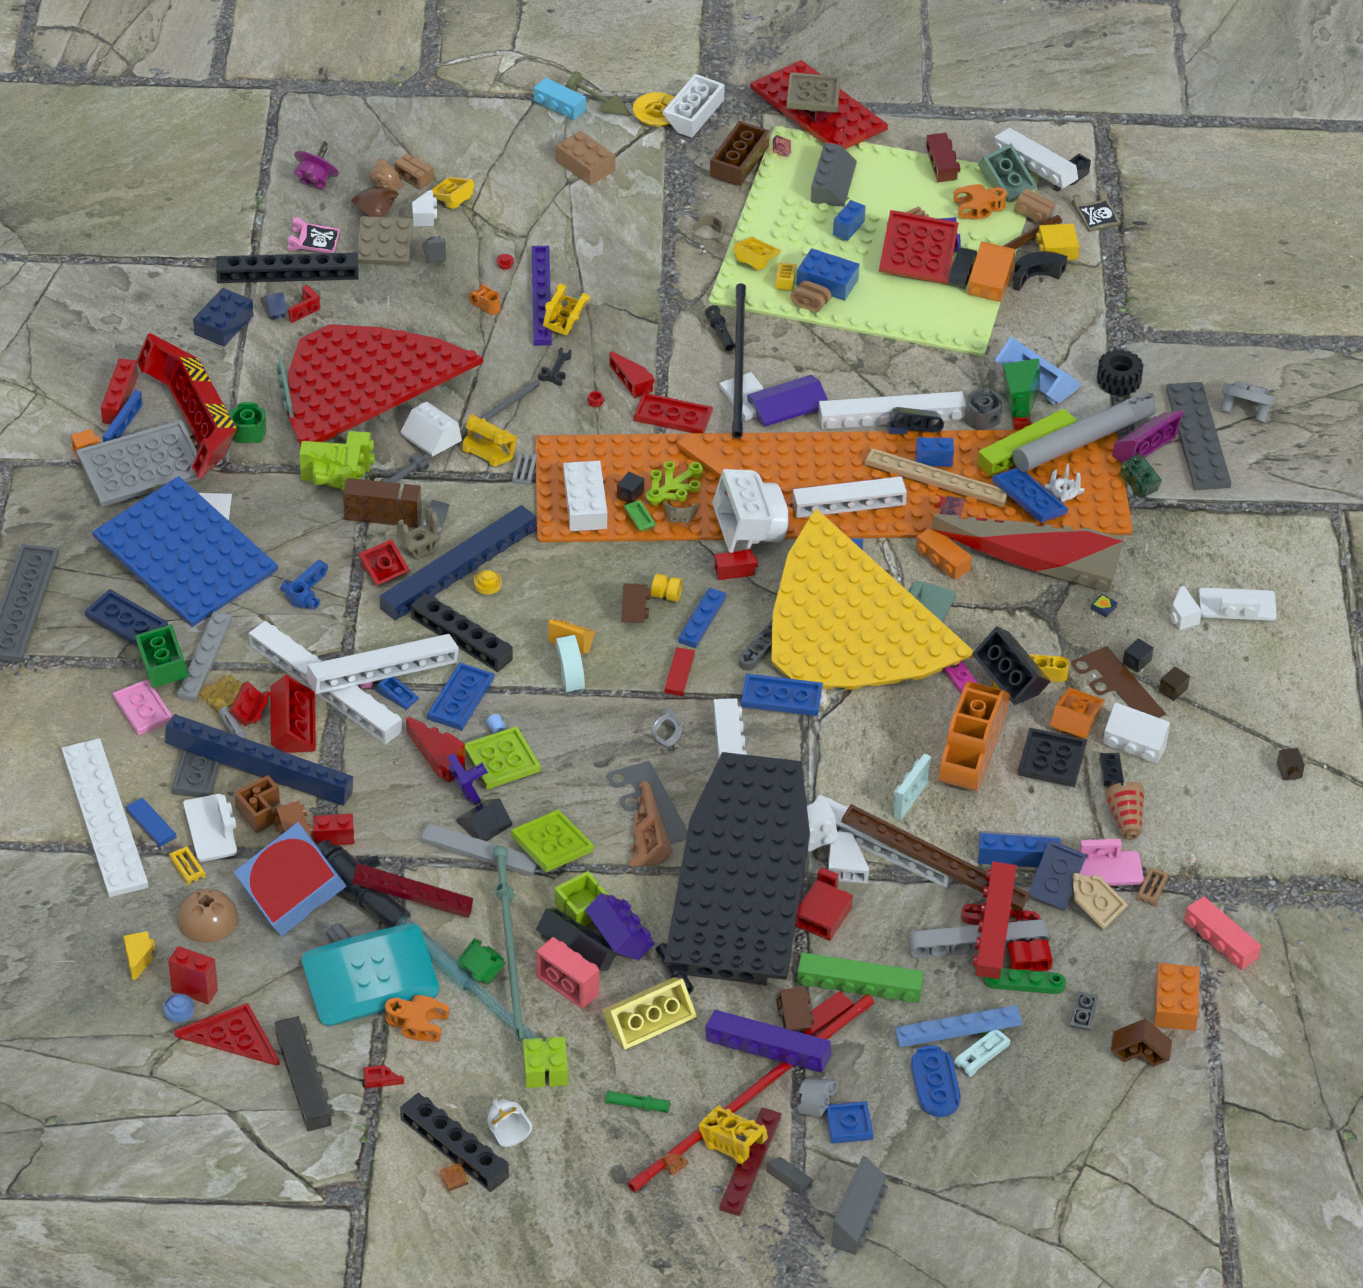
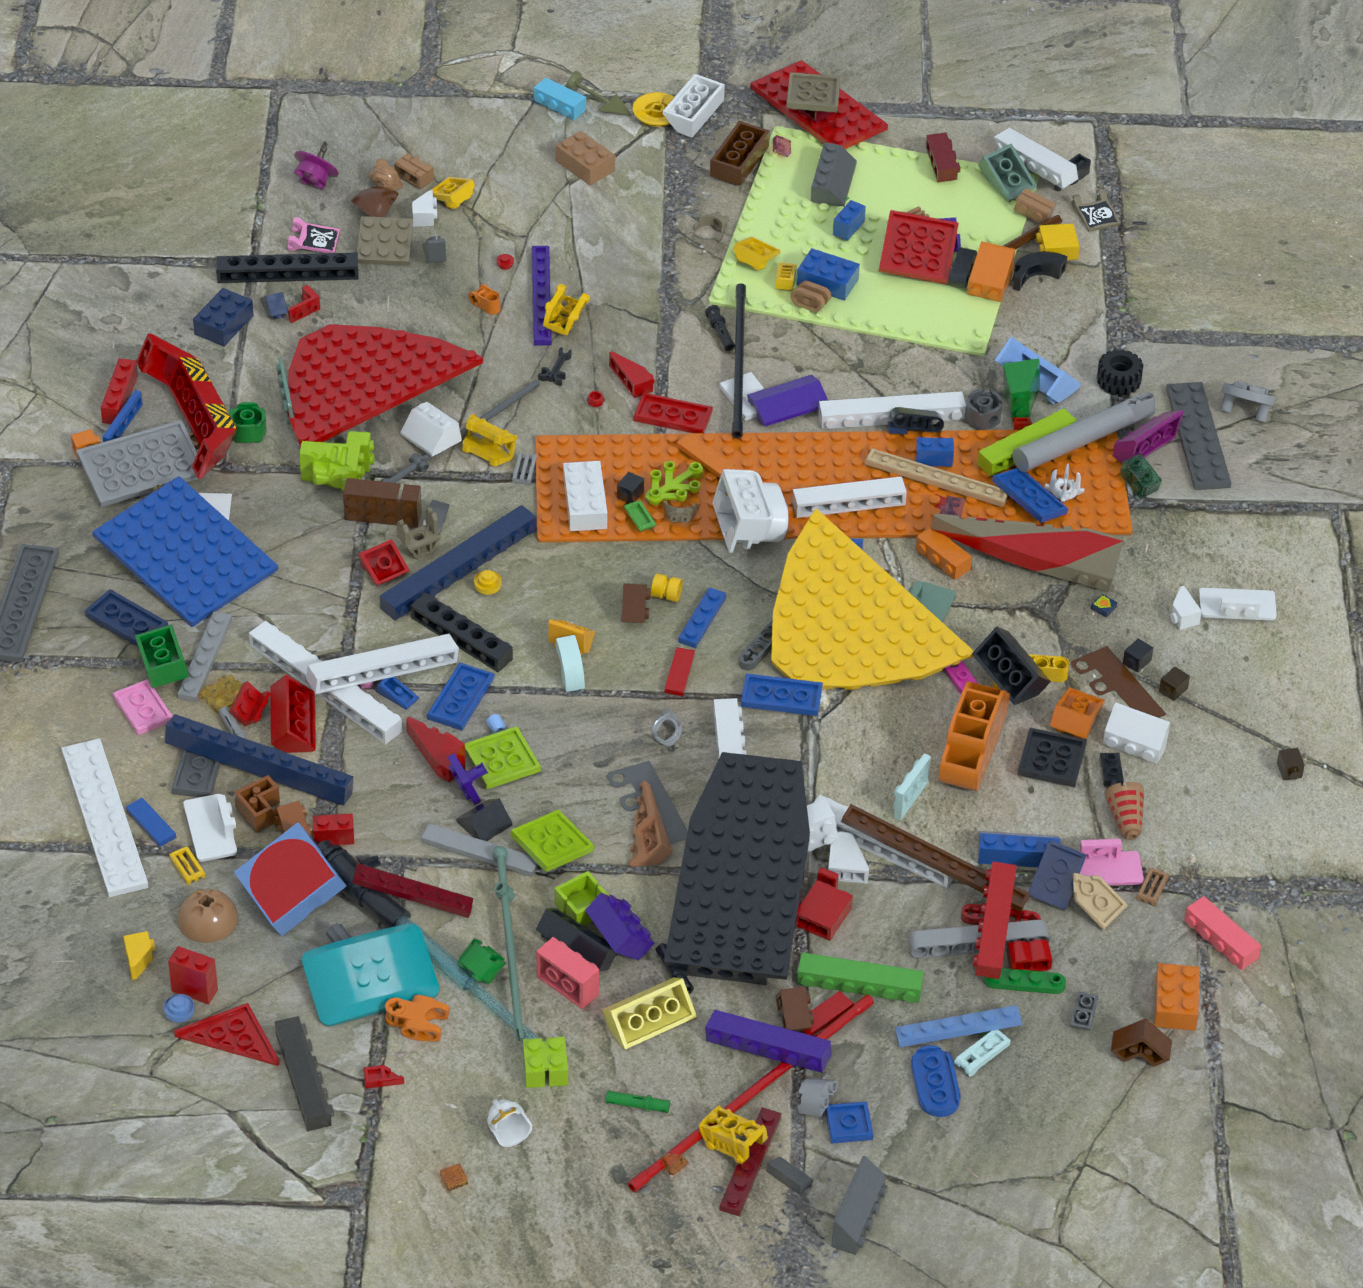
(299, 590): blue piece -> none
(454, 1142): black brick -> none
(735, 564): red brick -> none
(980, 201): orange piece -> none

